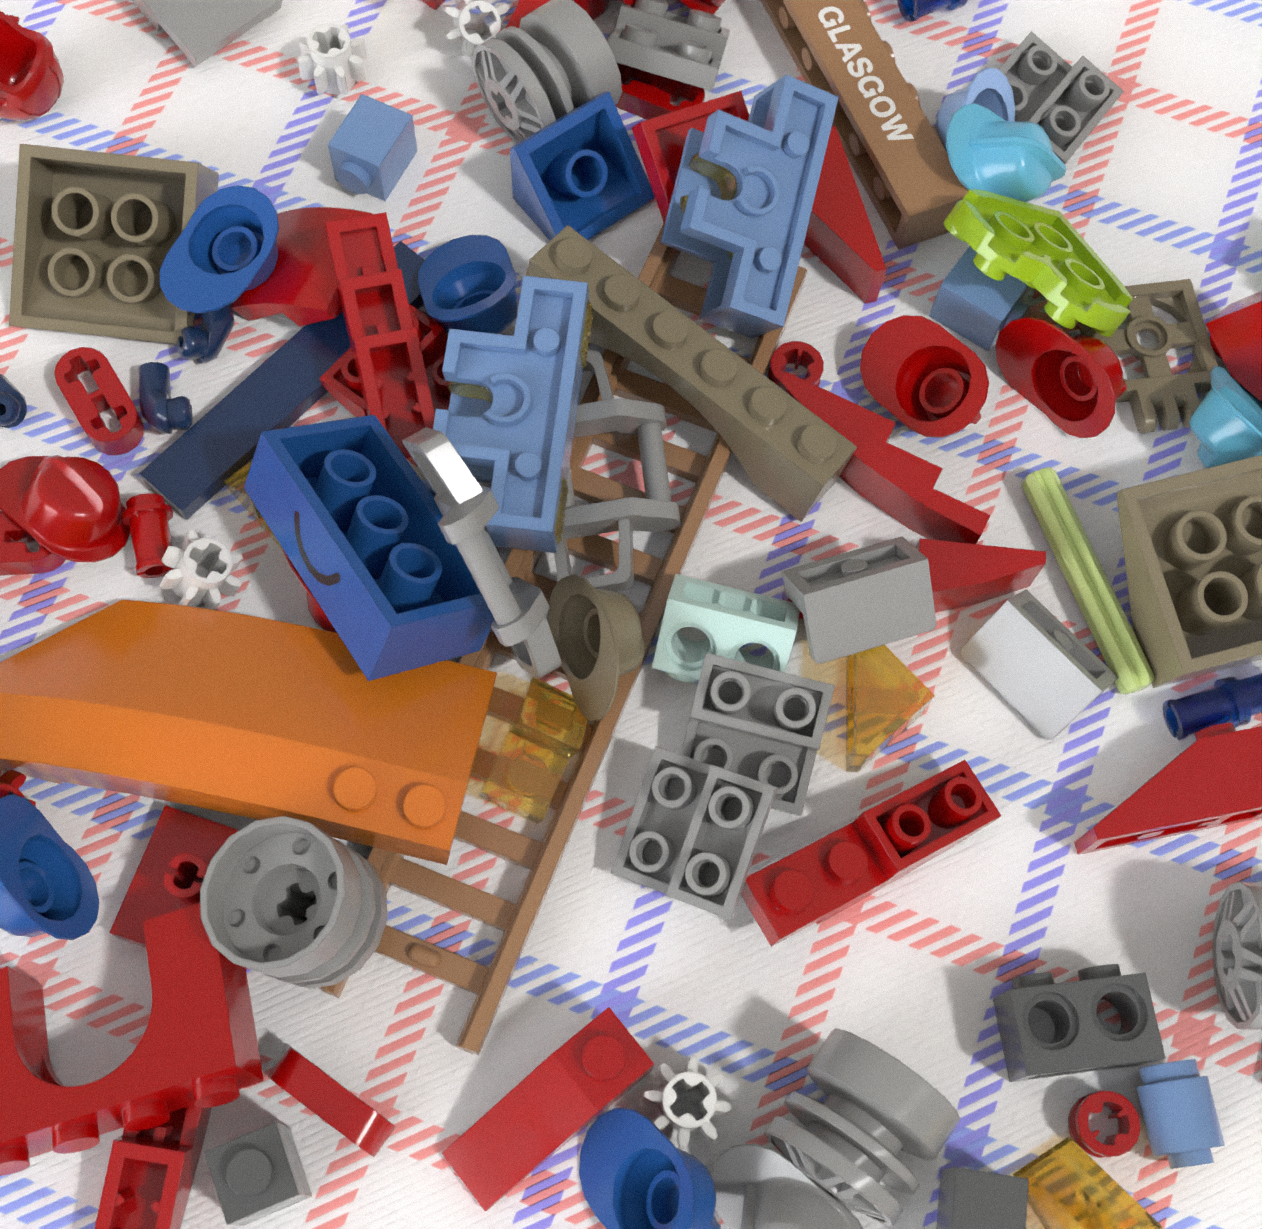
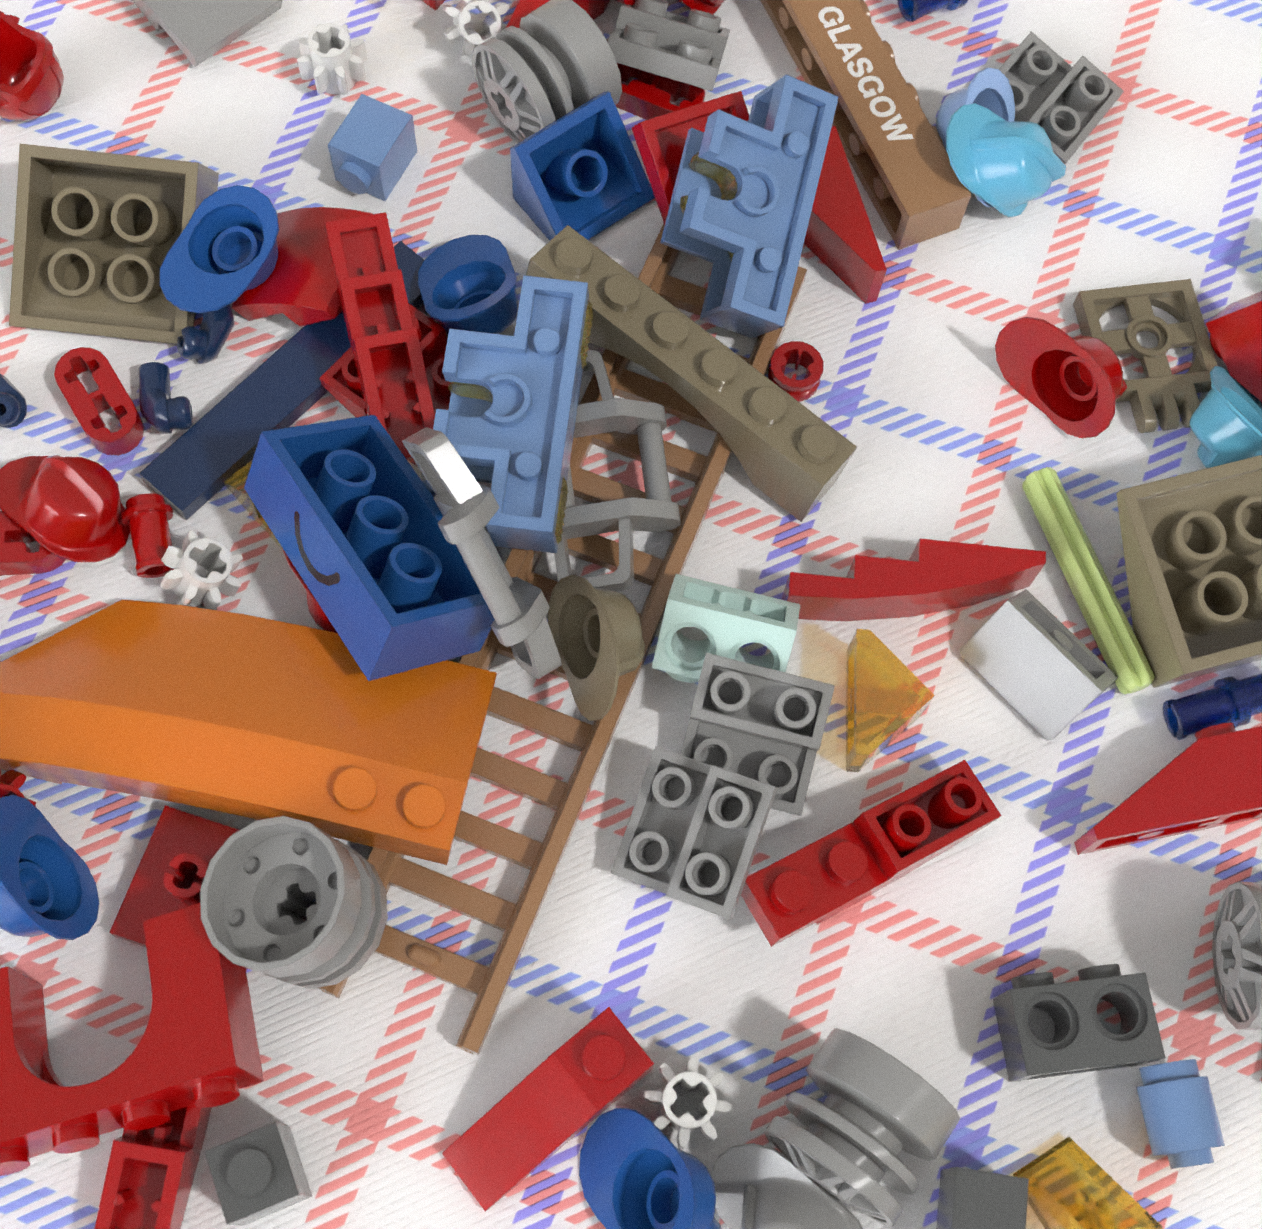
(331, 1101): red beam -> none
(535, 751): clear yellow slope -> none
(863, 598): light grey panel -> none
(886, 474): red slope -> none
(924, 376): red piece -> none
(976, 303): medium blue brick -> none
(1044, 254): lime plate -> none
(1114, 1144): red bush -> none

